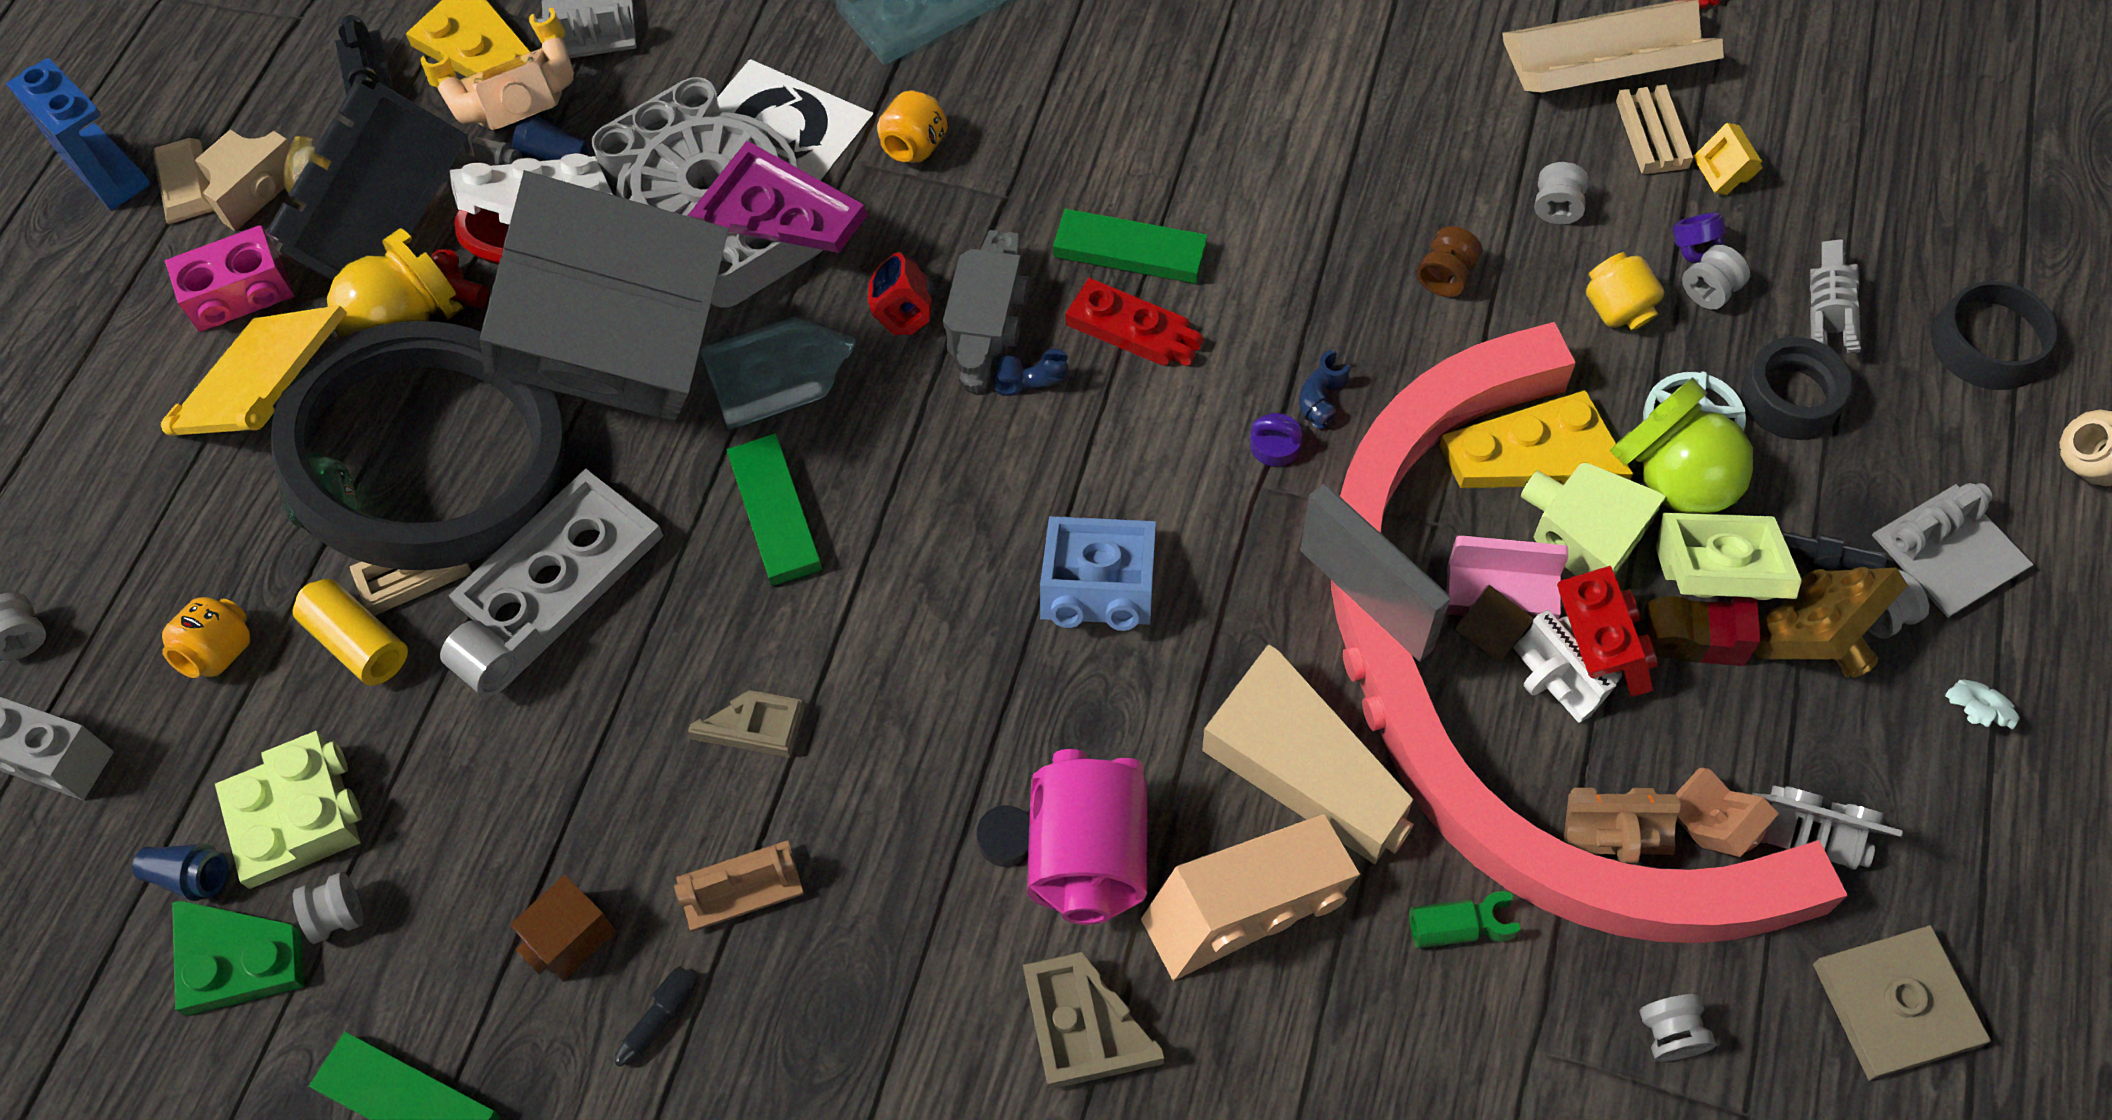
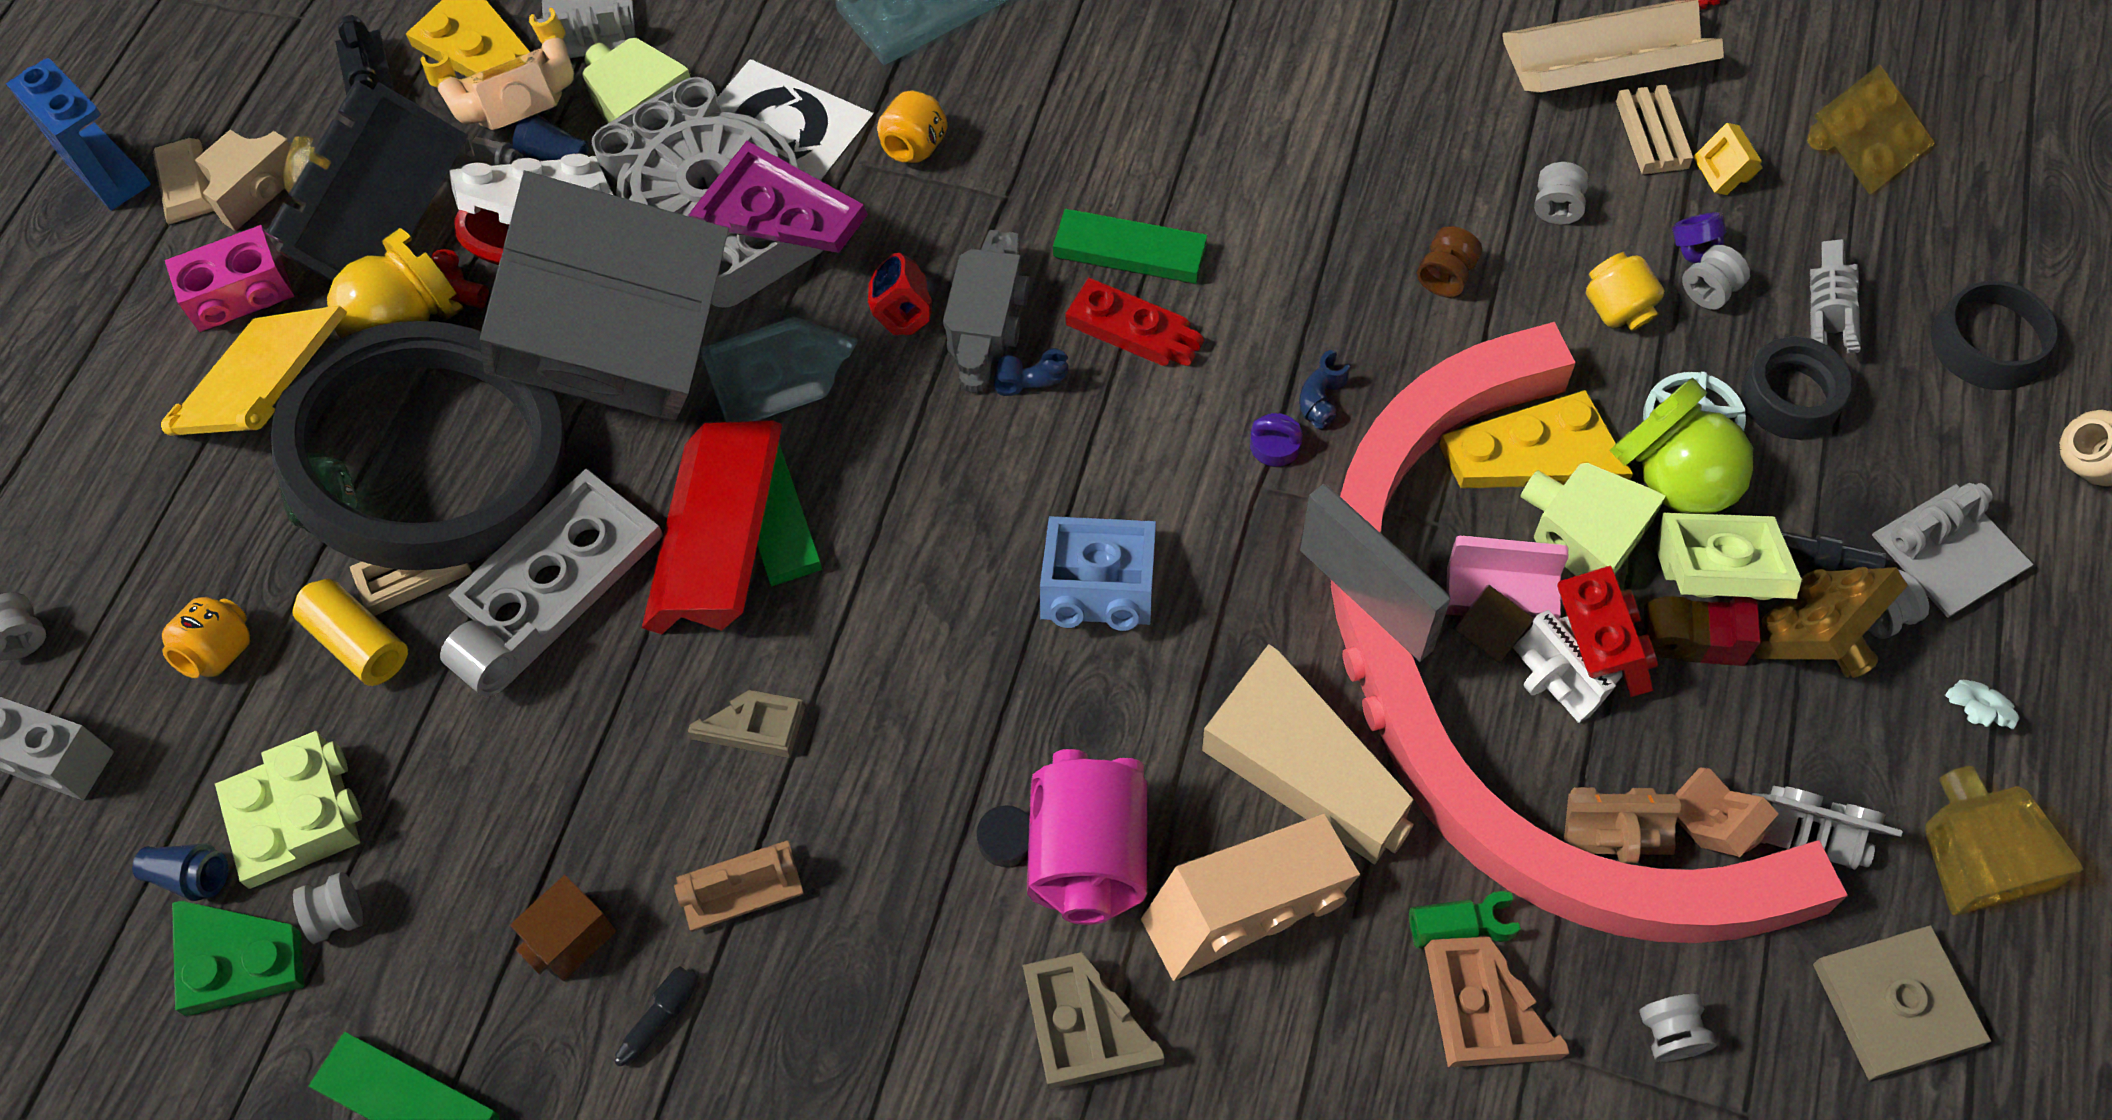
(628, 76): none -> yellowish green torso
(713, 525): none -> red slope
(1484, 1008): none -> nougat wing
(1871, 129): none -> clear yellow hinge
(1994, 845): none -> clear yellow torso

